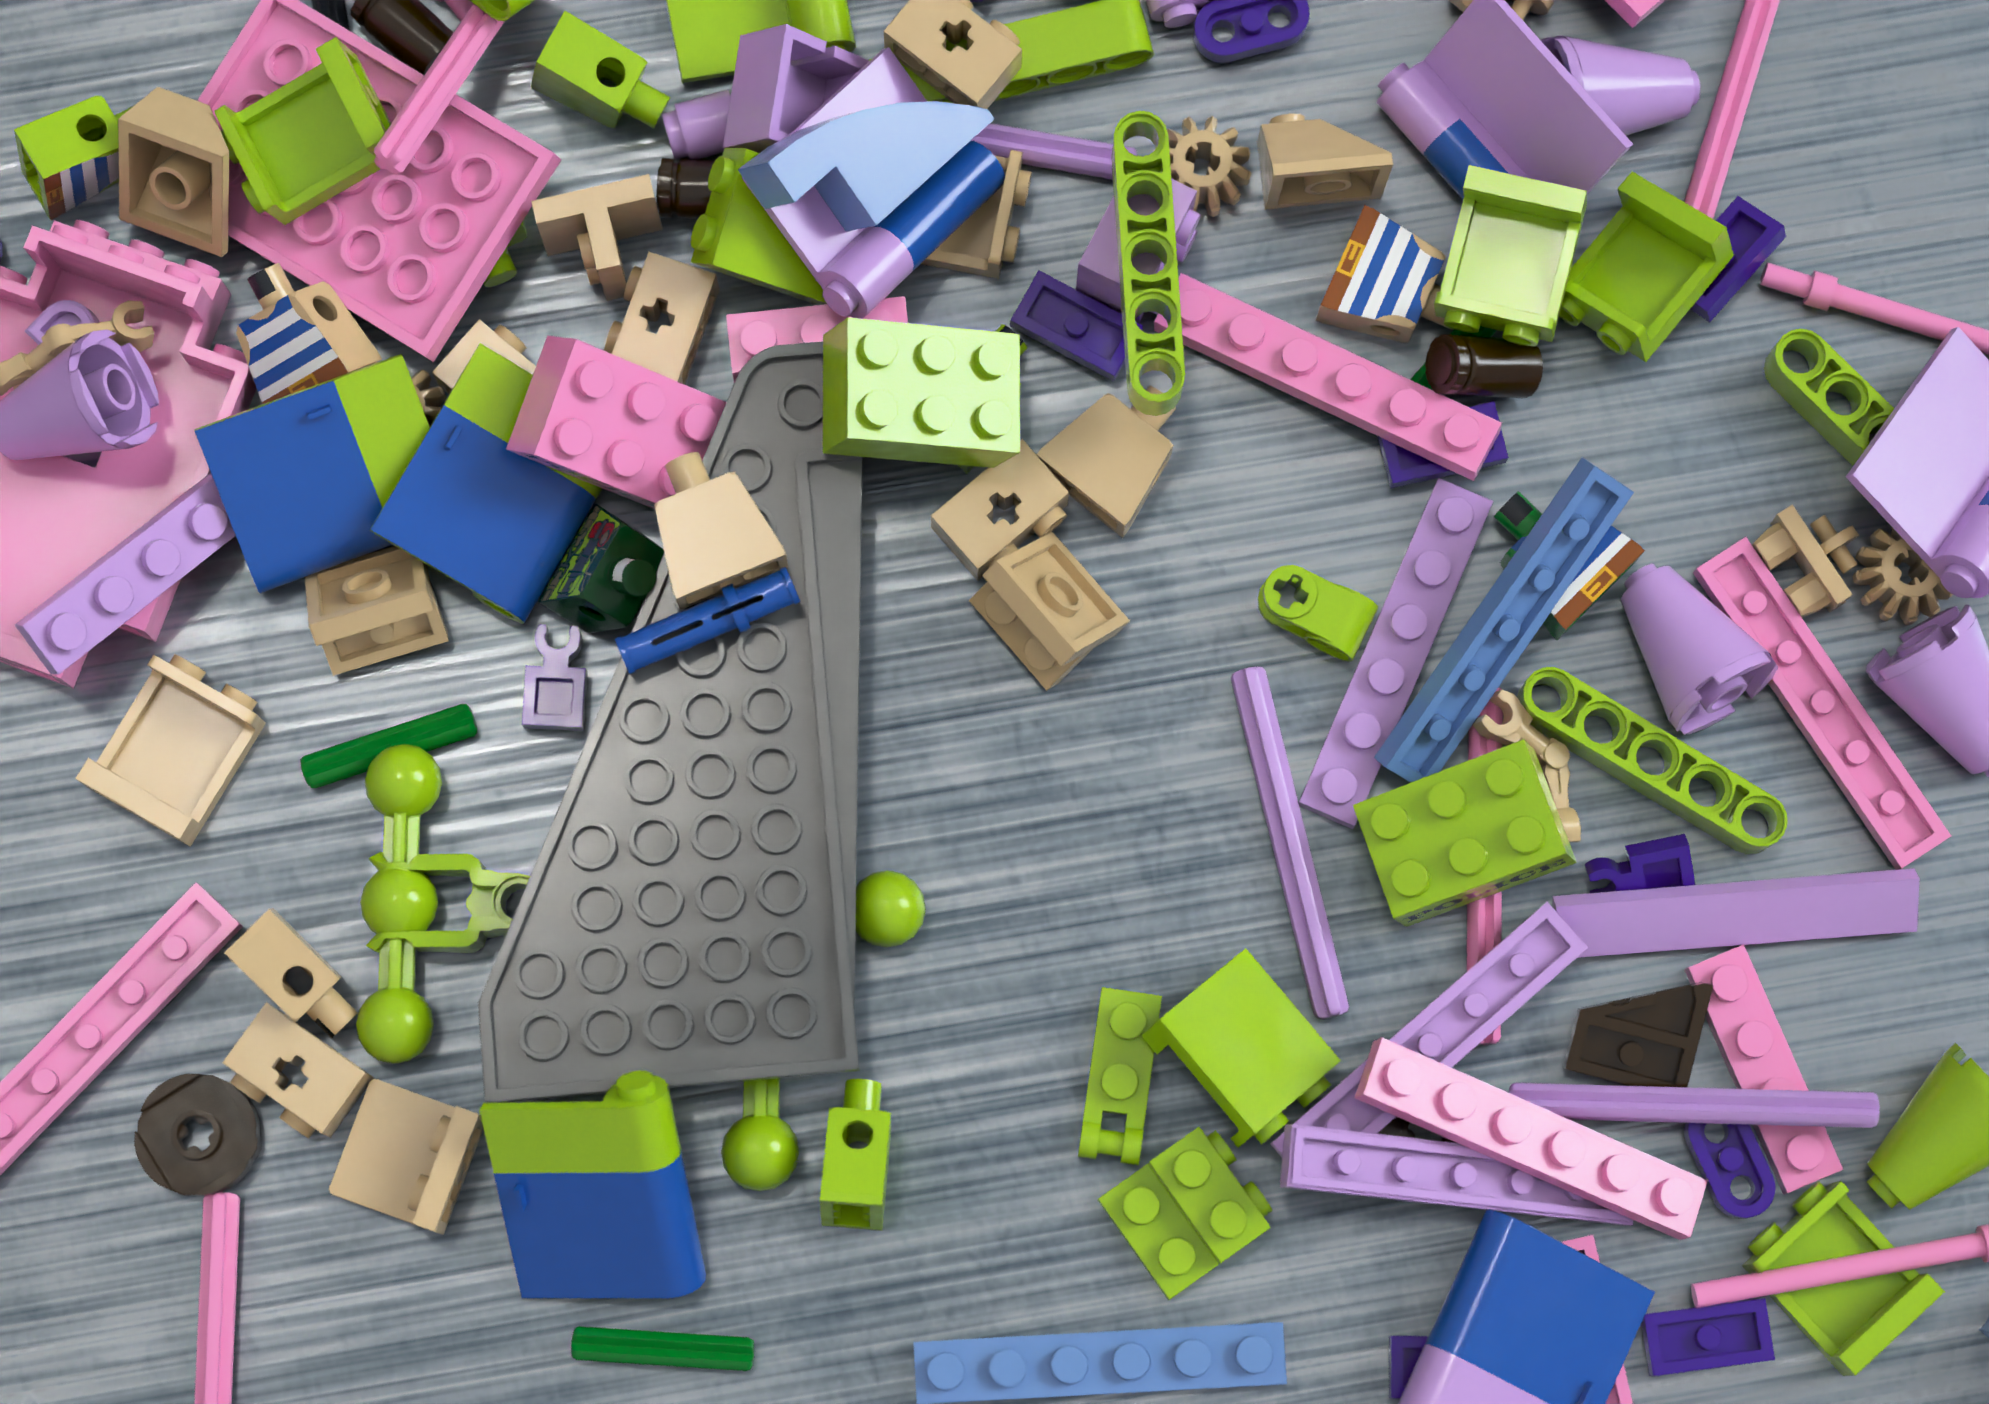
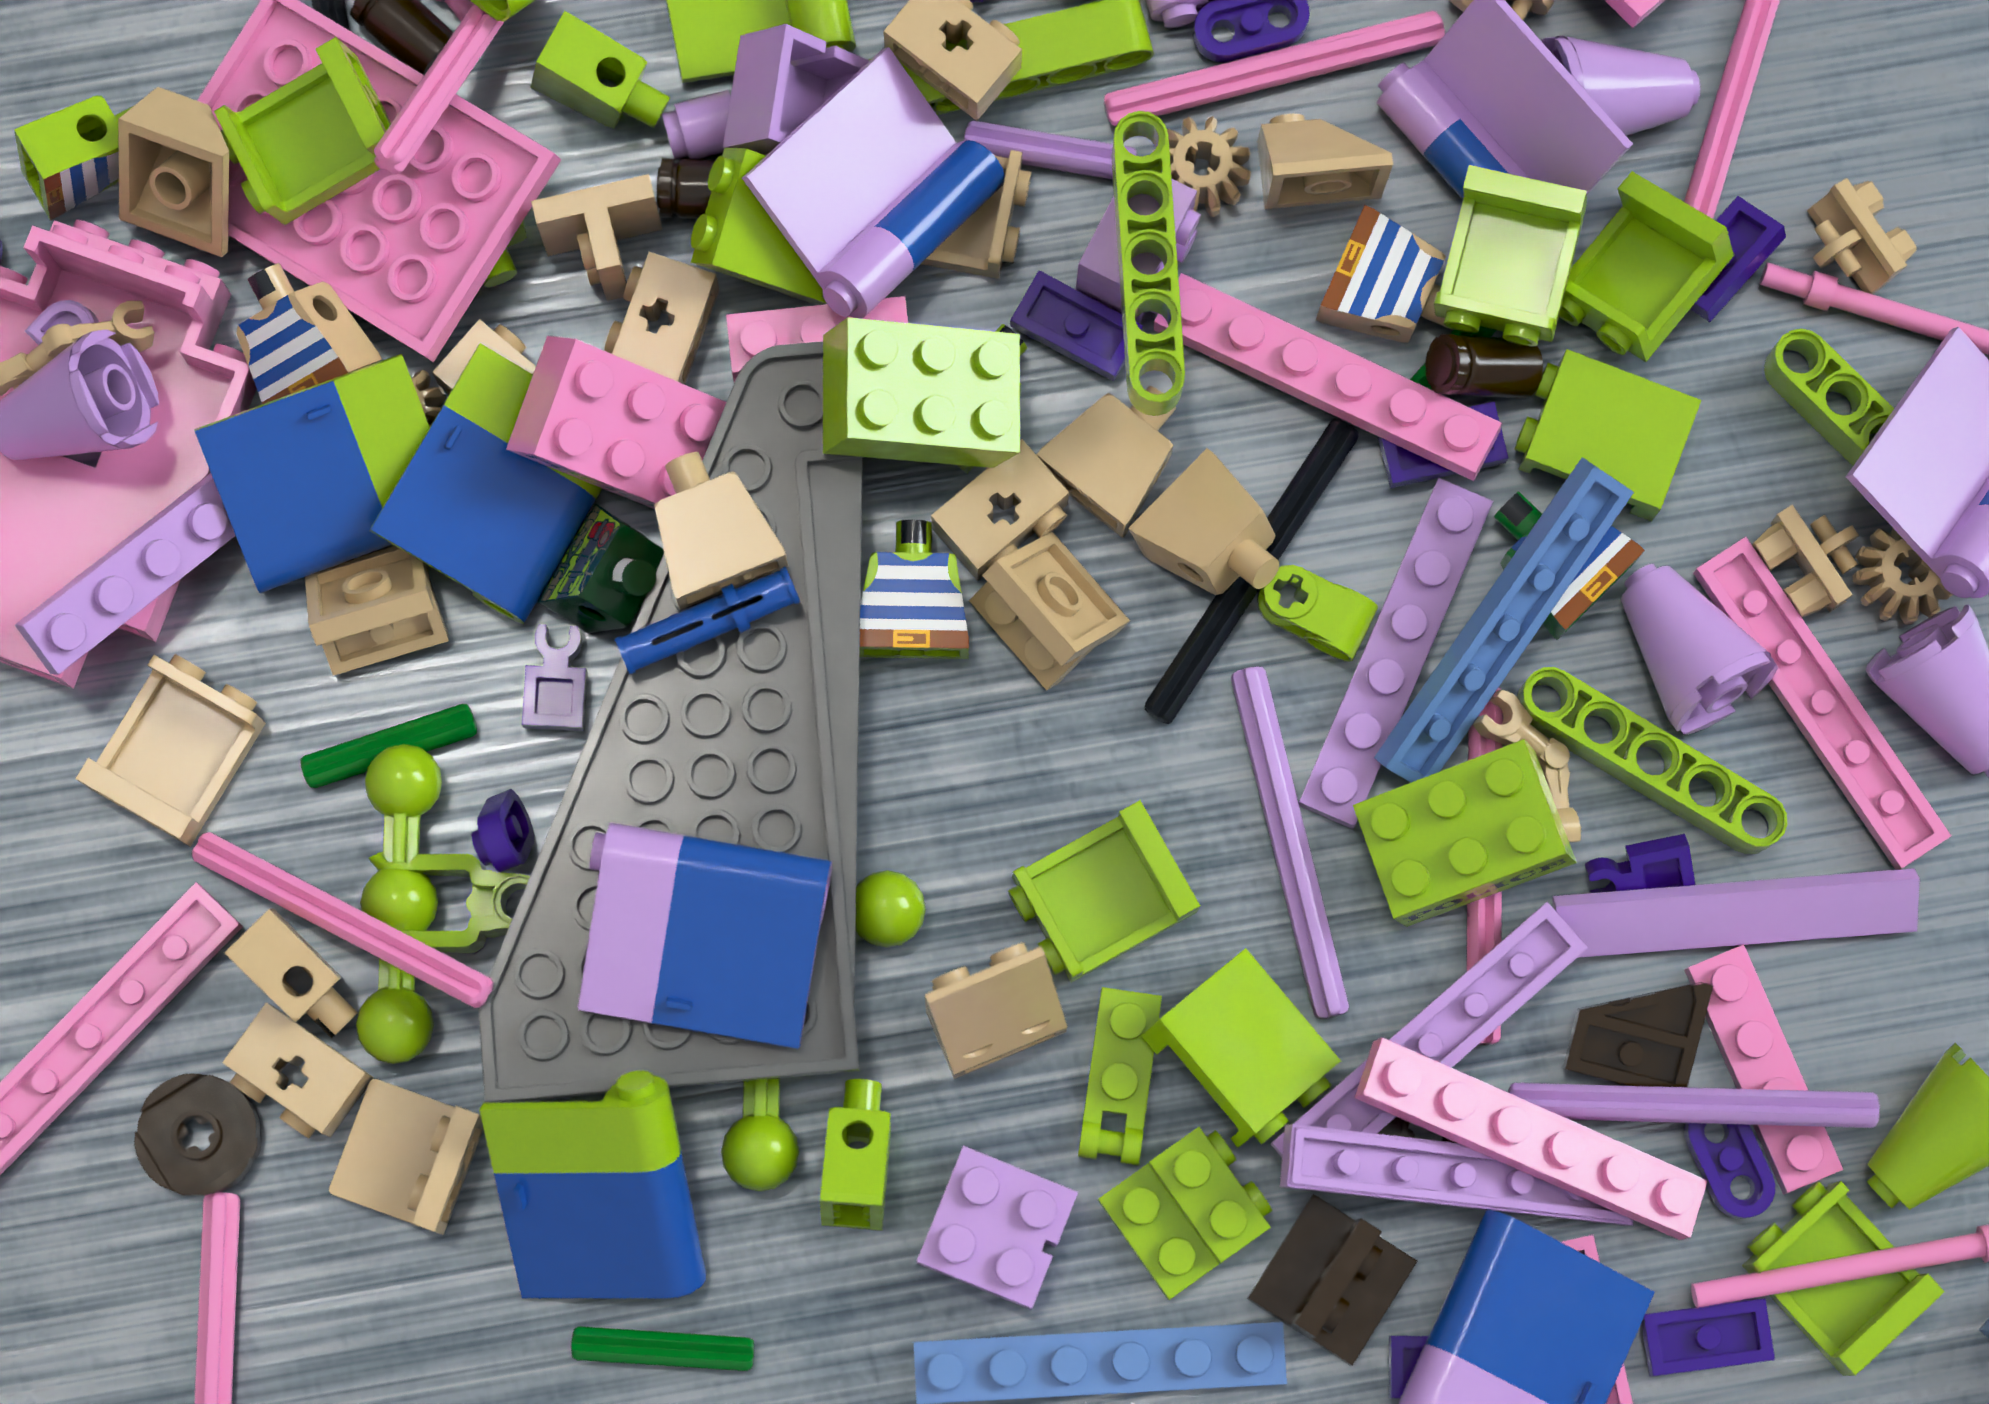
(343, 920): none -> bright pink axle
(503, 832): none -> dark purple plate
(703, 934): none -> blue door
(864, 158): slope -> none
(913, 600): none -> torso
(995, 1010): none -> tan slope
(996, 1226): none -> lavender piece
(1103, 893): none -> lime panel
(1208, 529): none -> tan torso
(1229, 606): none -> black axle
(1277, 67): none -> bright pink axle
(1332, 1279): none -> dark brown bracket
(1612, 421): none -> lime panel
(1855, 237): none -> tan hips

